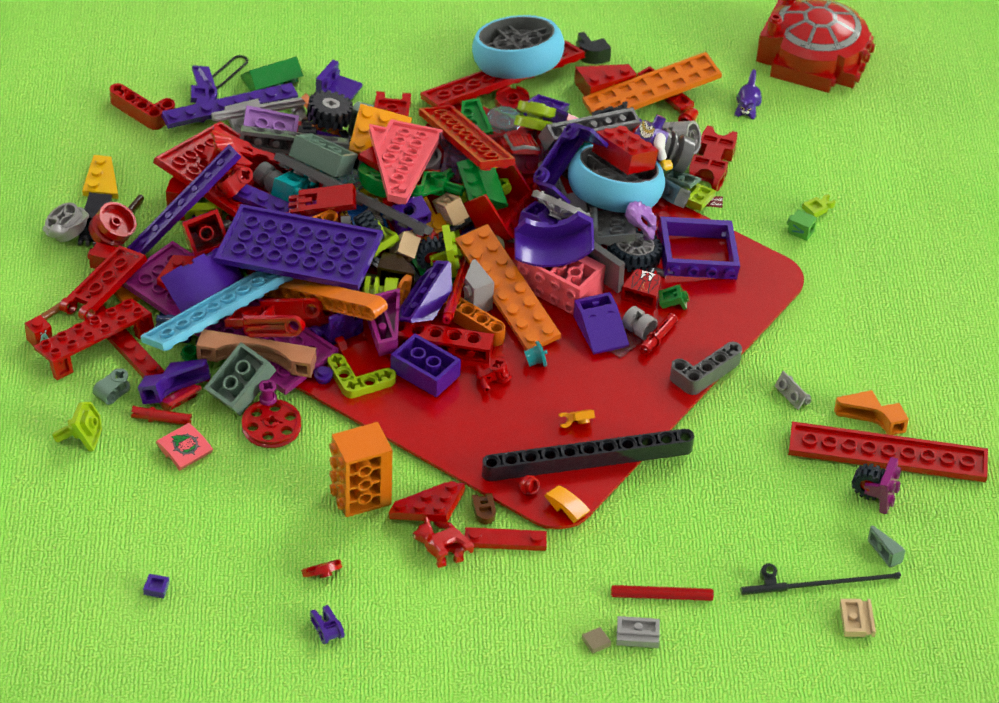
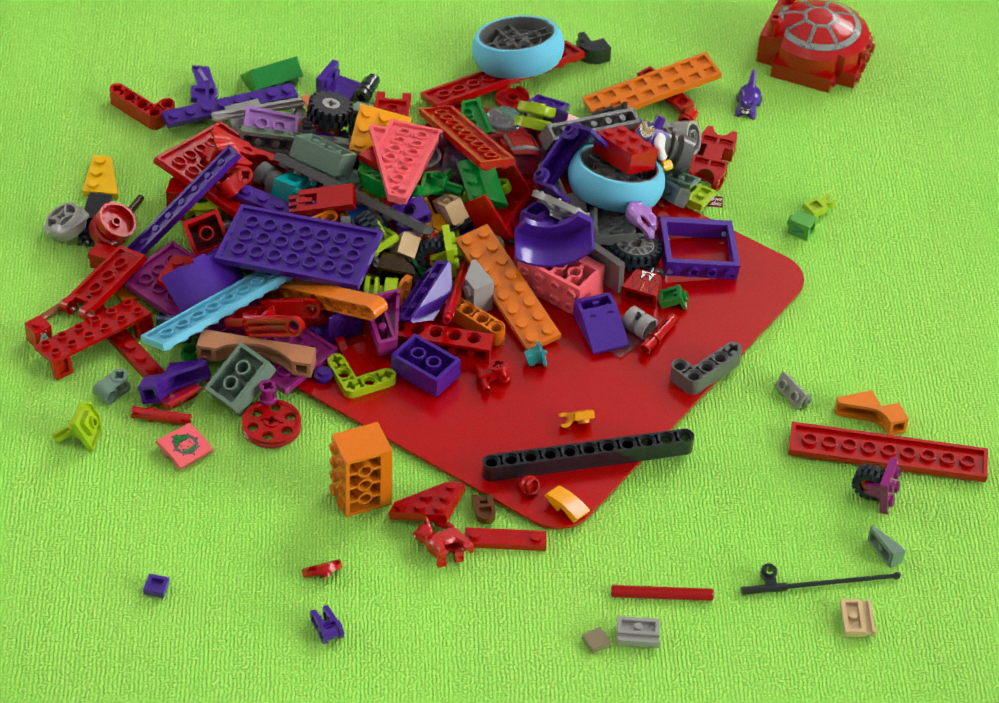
(237, 56): black piece -> none
(366, 89): none -> black axle
(596, 78): red wedge -> none

